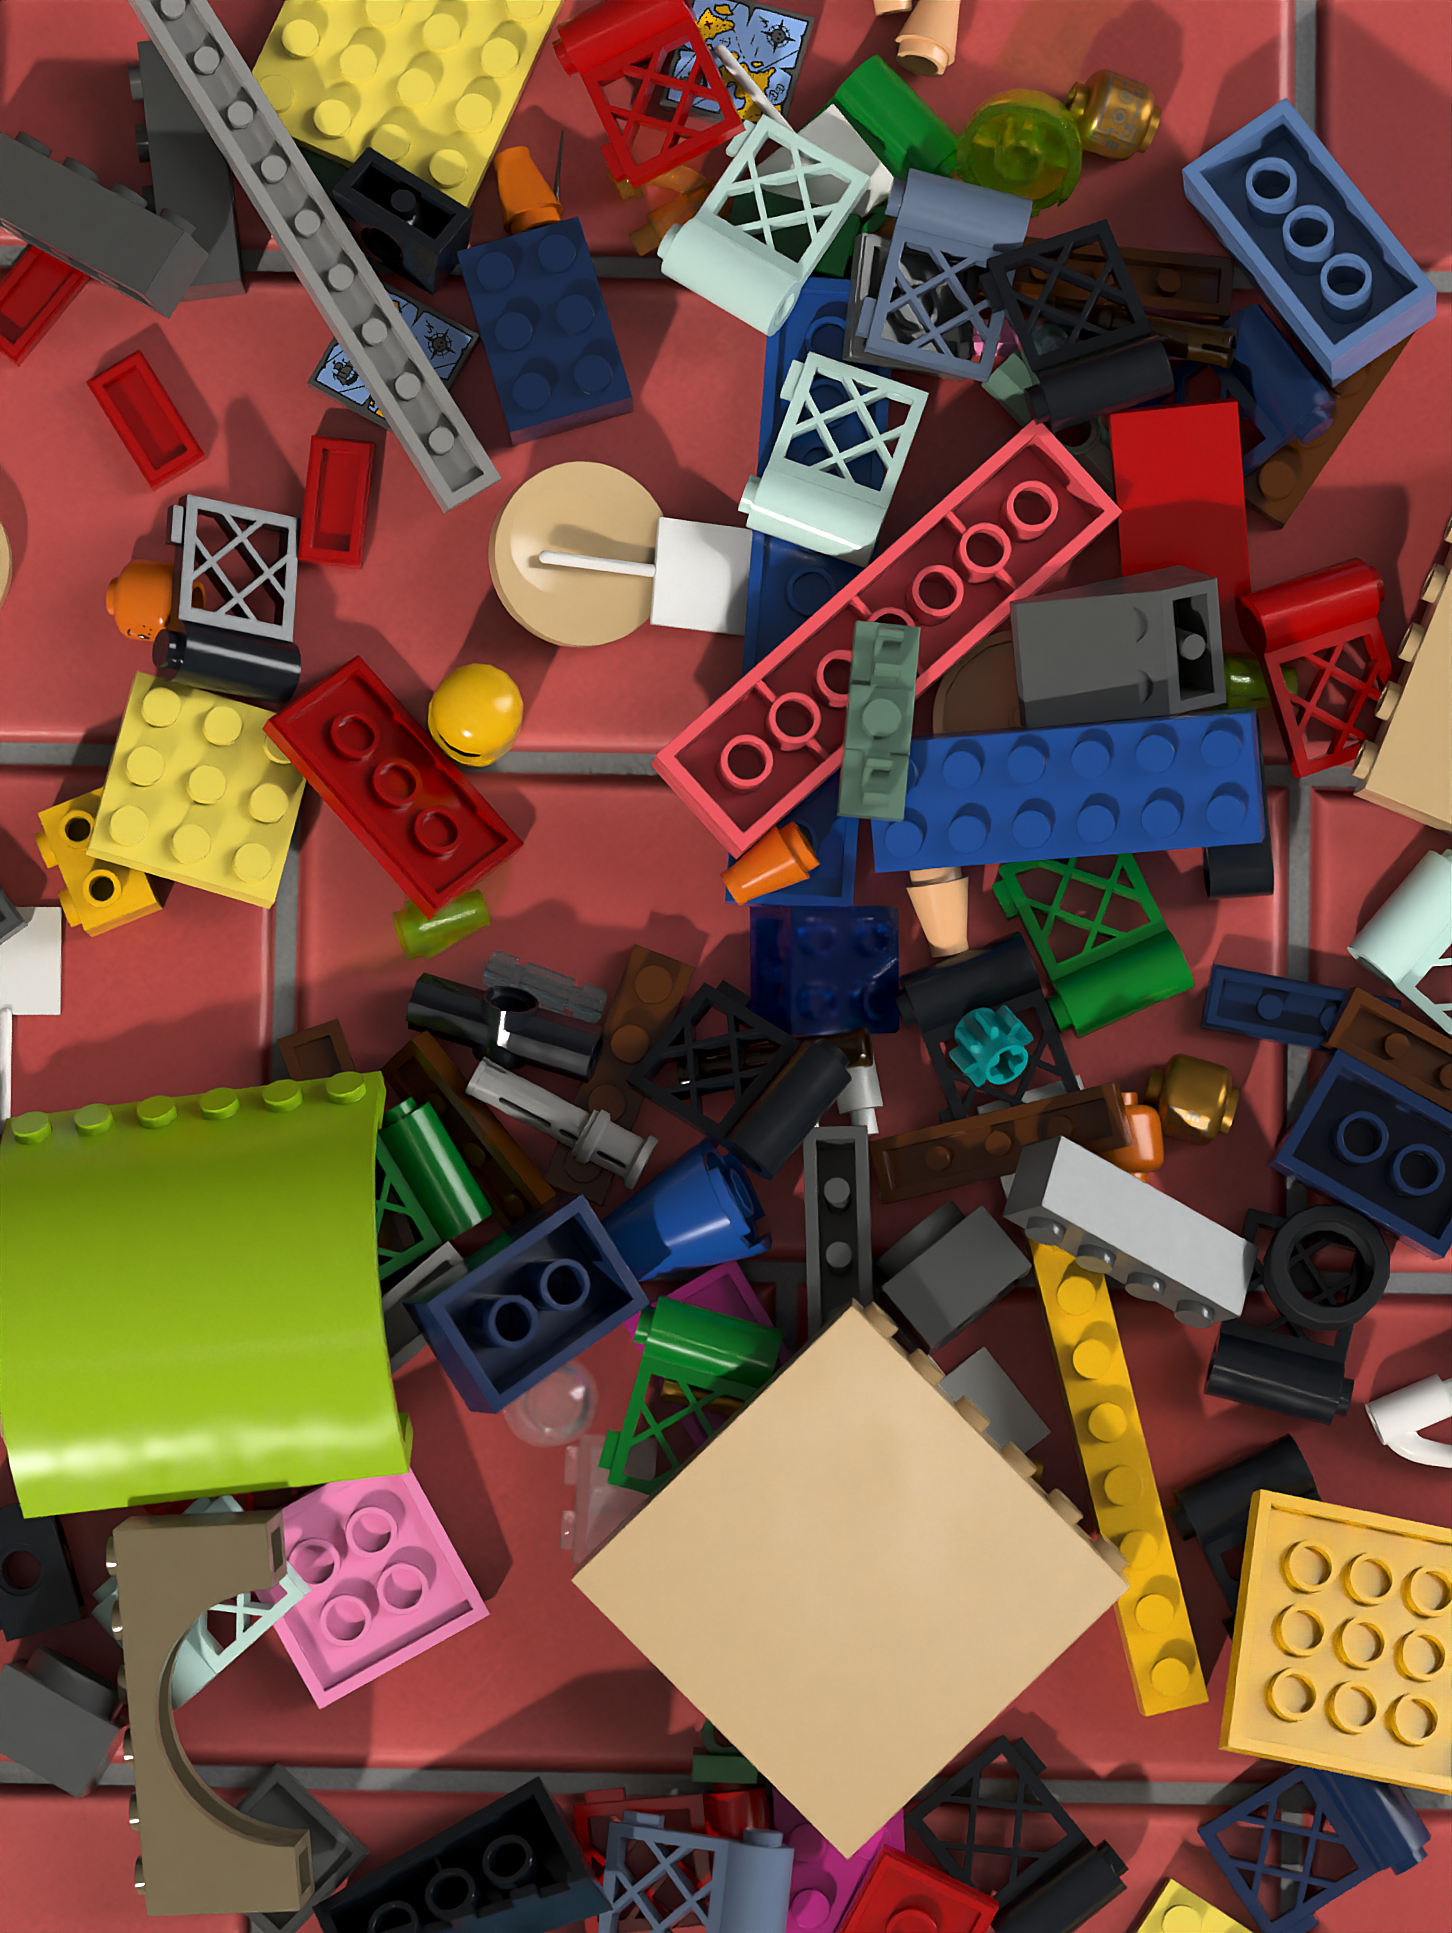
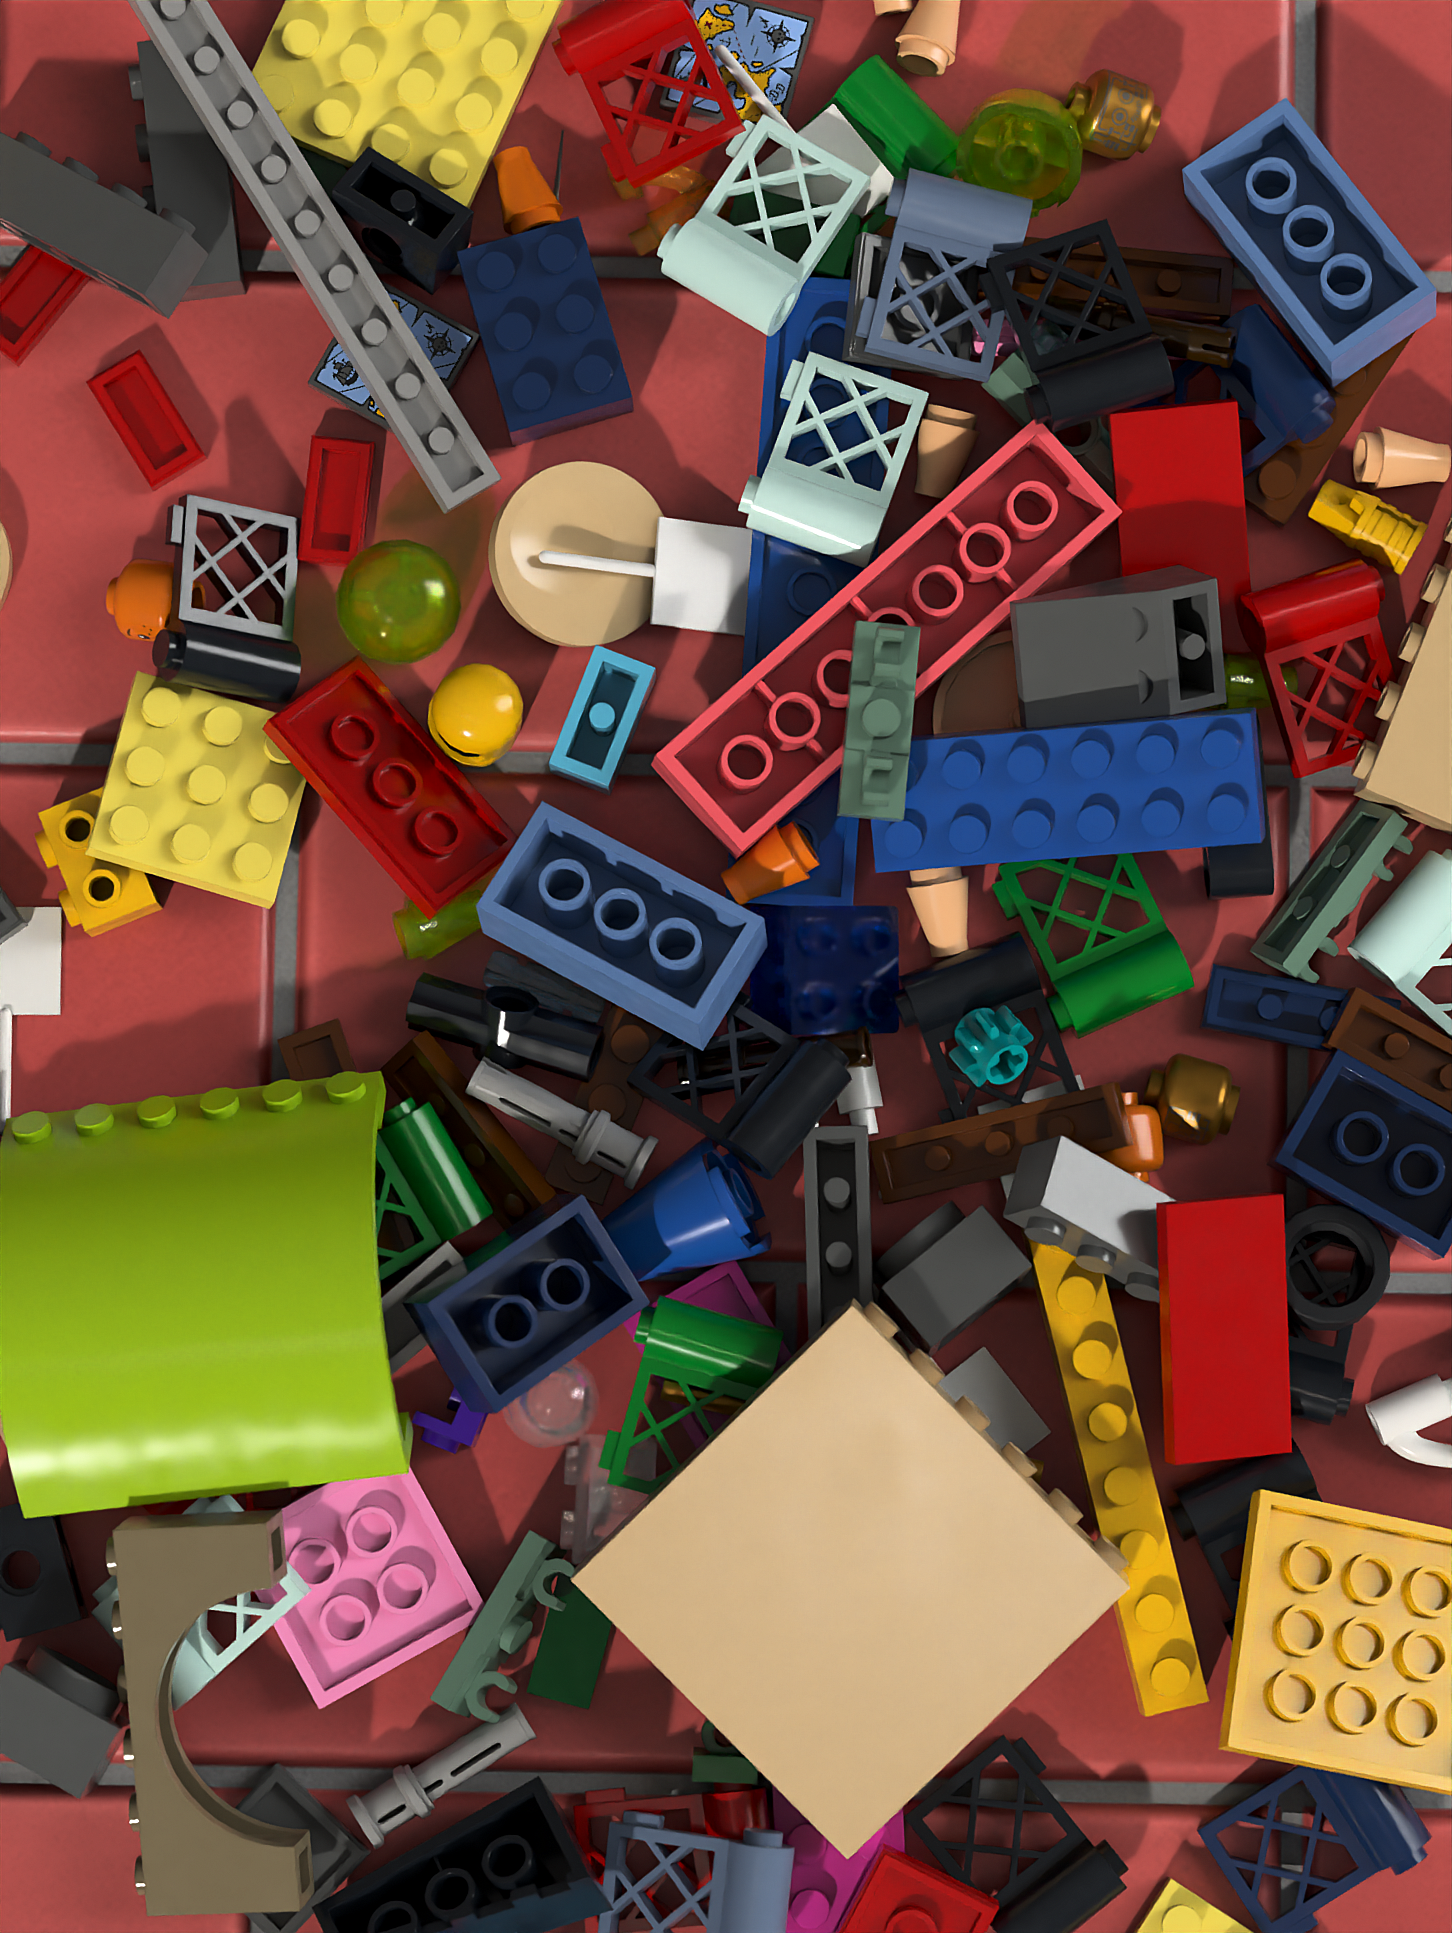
(398, 602): none -> clear neon green cylinder
(414, 1789): none -> light grey pin
(447, 1436): none -> dark purple bracket
(502, 1628): none -> sand green plate
(570, 1648): none -> dark green tile
(602, 720): none -> medium azure brick
(622, 925): none -> medium blue brick
(943, 449): none -> light nougat cone
(1224, 1327): none -> red tile
(1331, 889): none -> sand green plate
(1368, 524): none -> yellow hinge
(1398, 459): none -> light nougat cone

